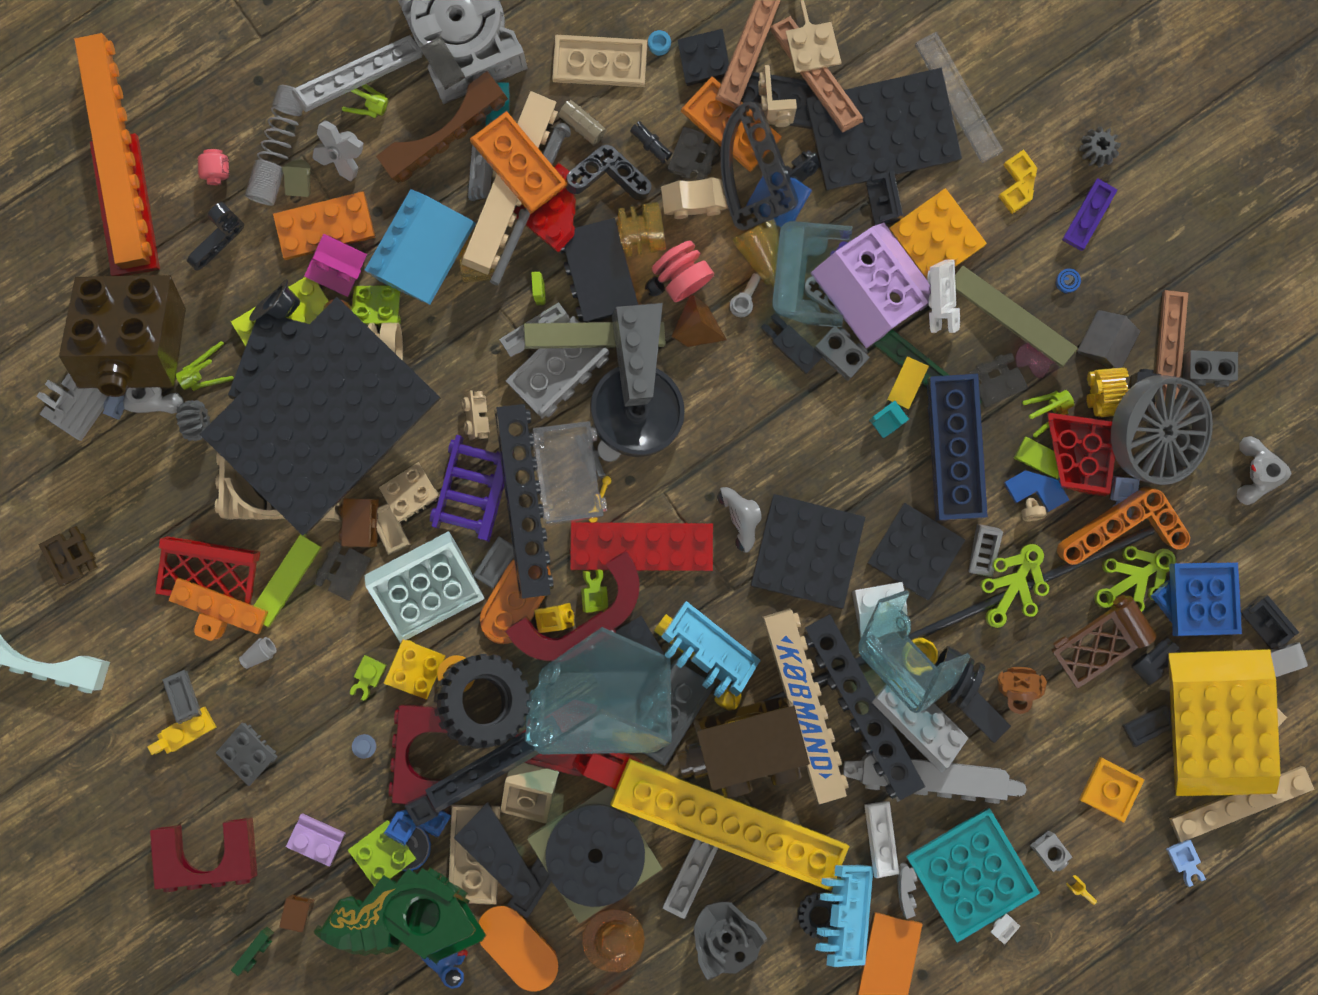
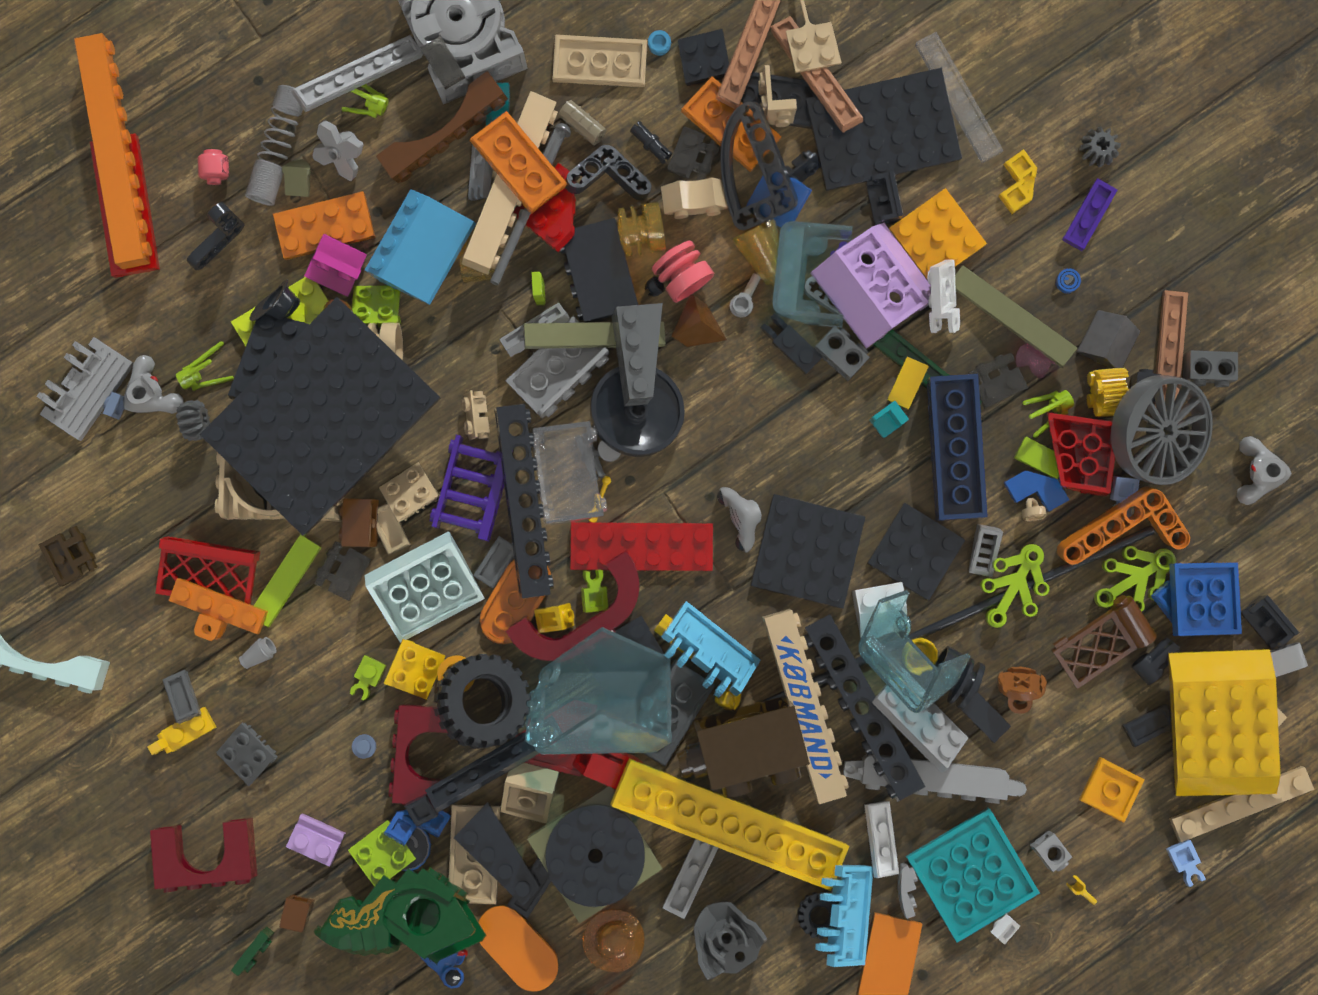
(123, 333): dark brown brick -> none

